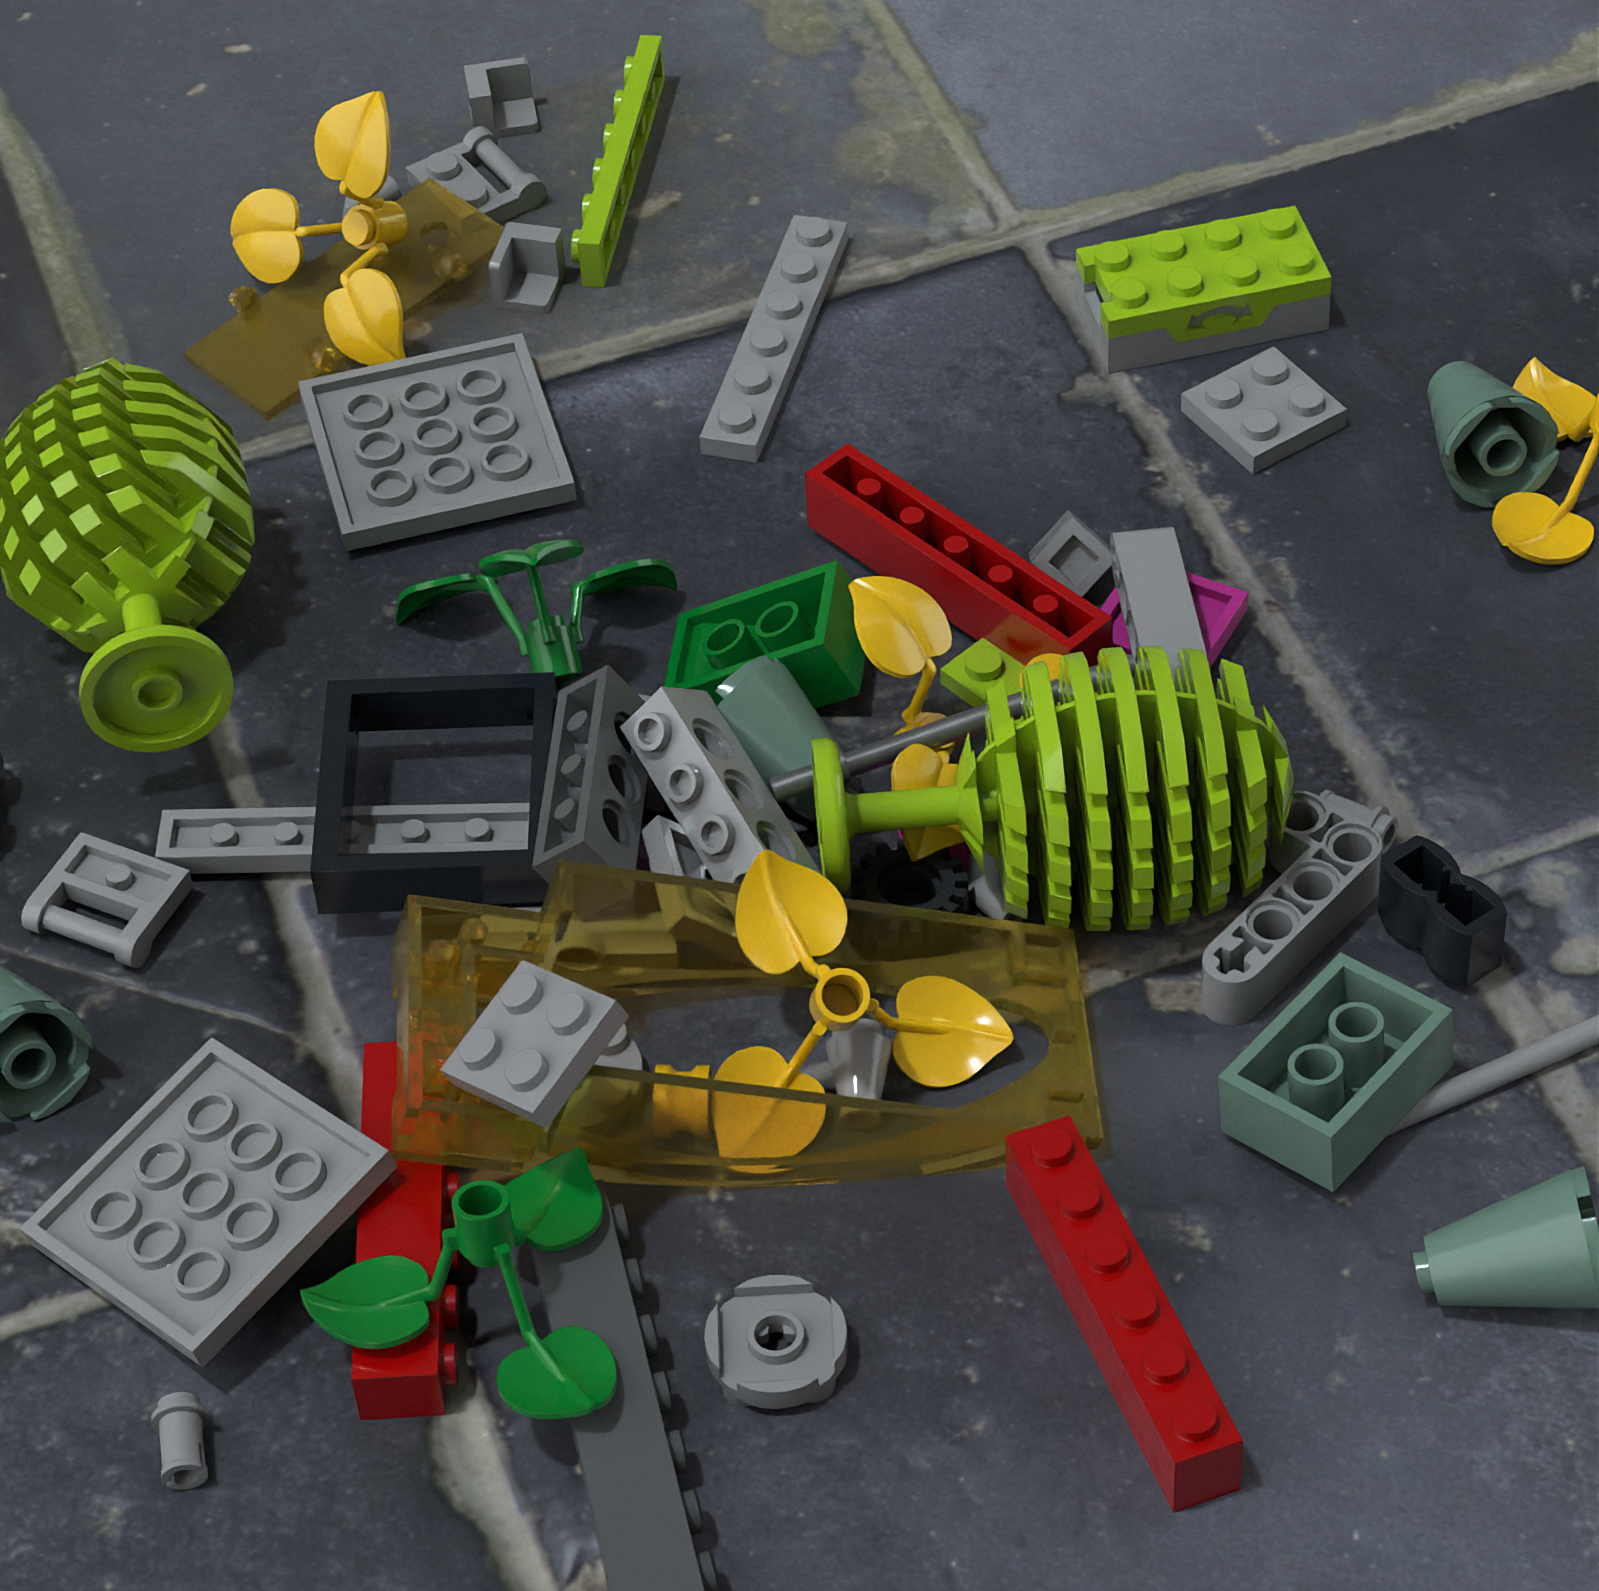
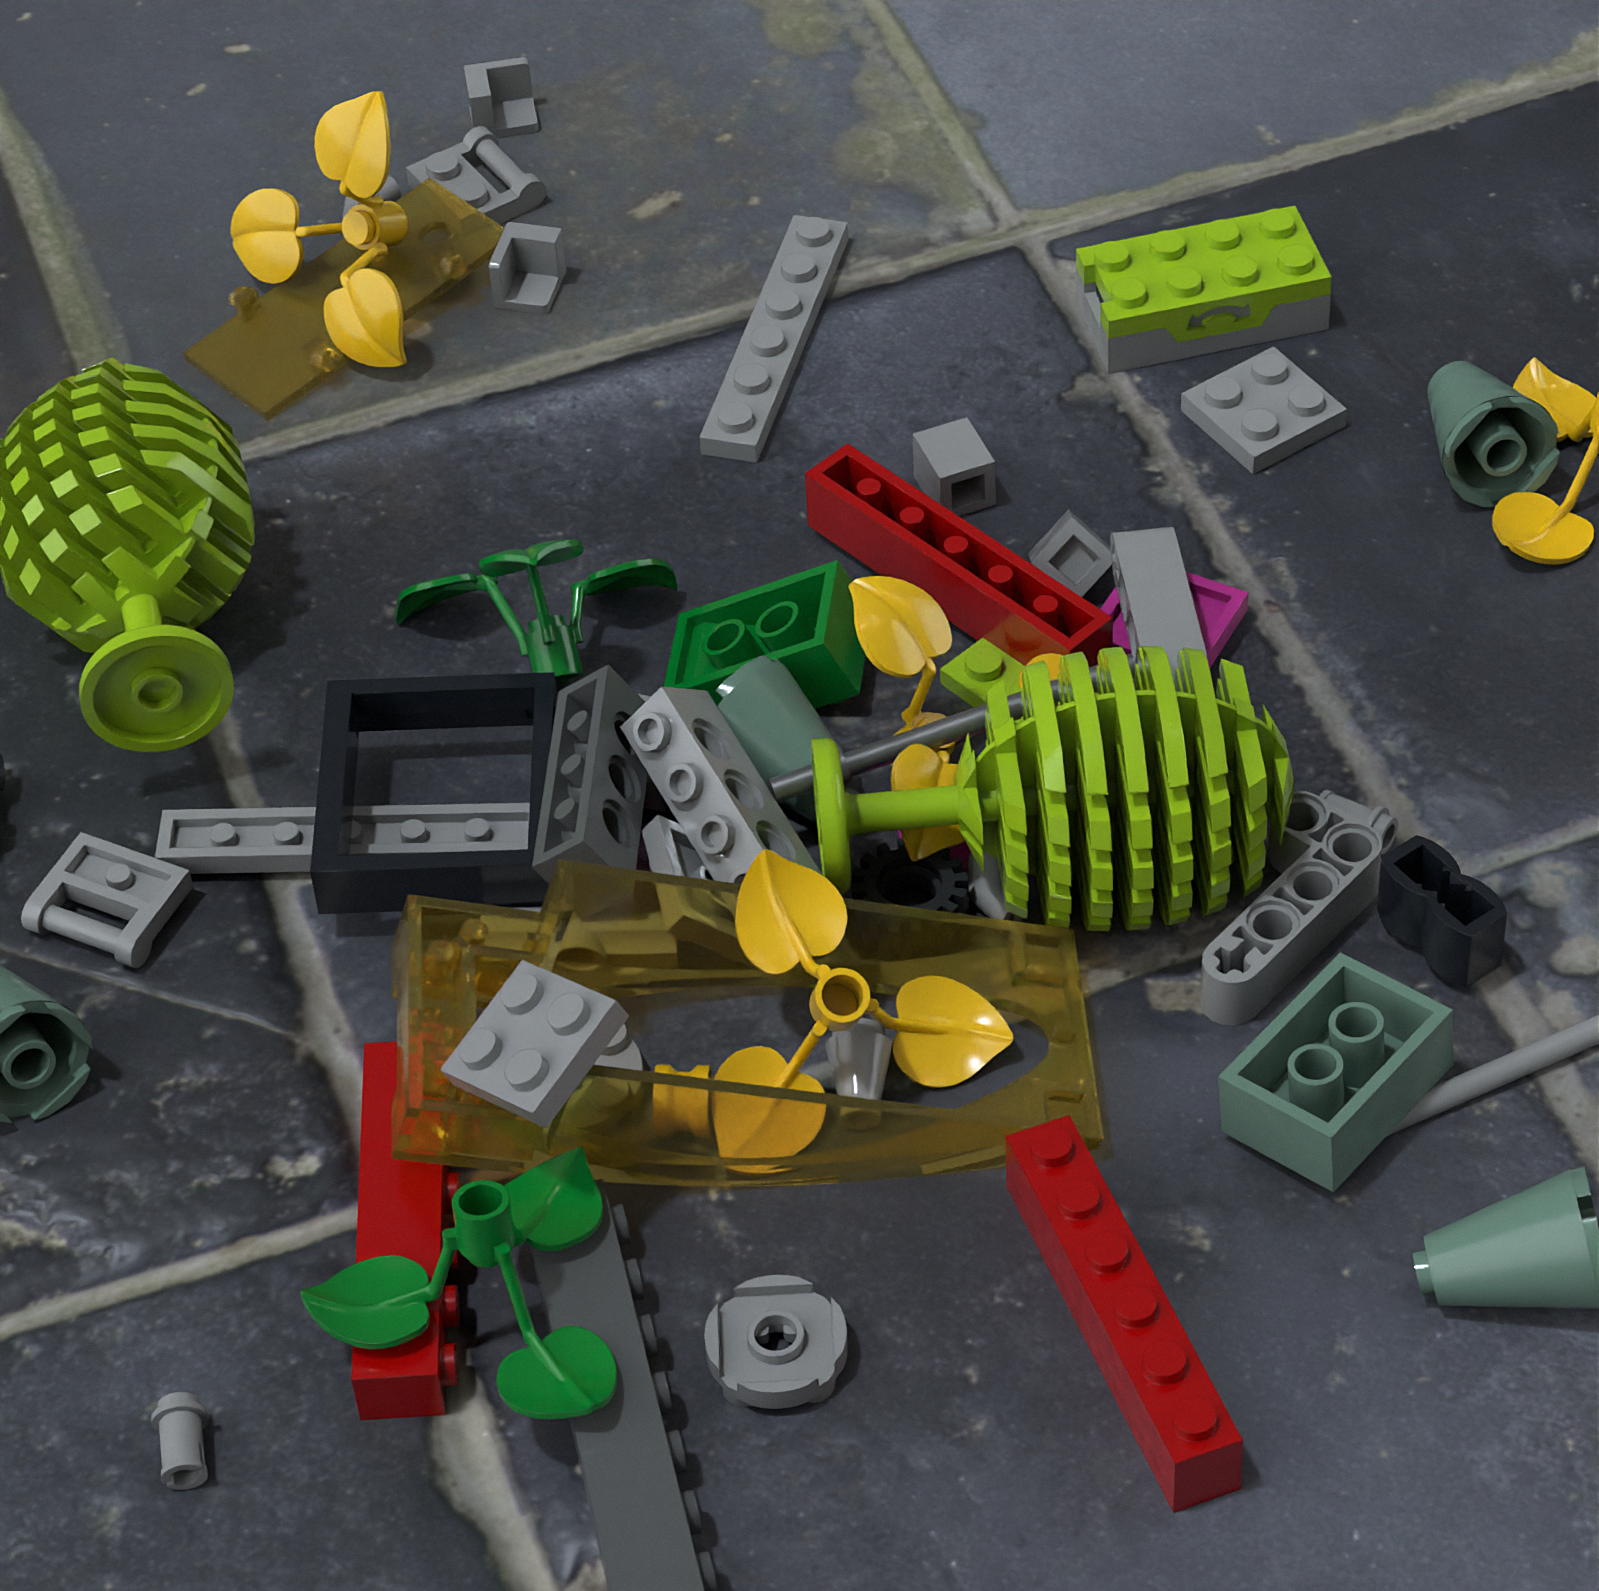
(208, 1200): light grey plate -> none
(435, 442): light grey plate -> none
(618, 169): lime plate -> none
(955, 467): none -> light grey brick

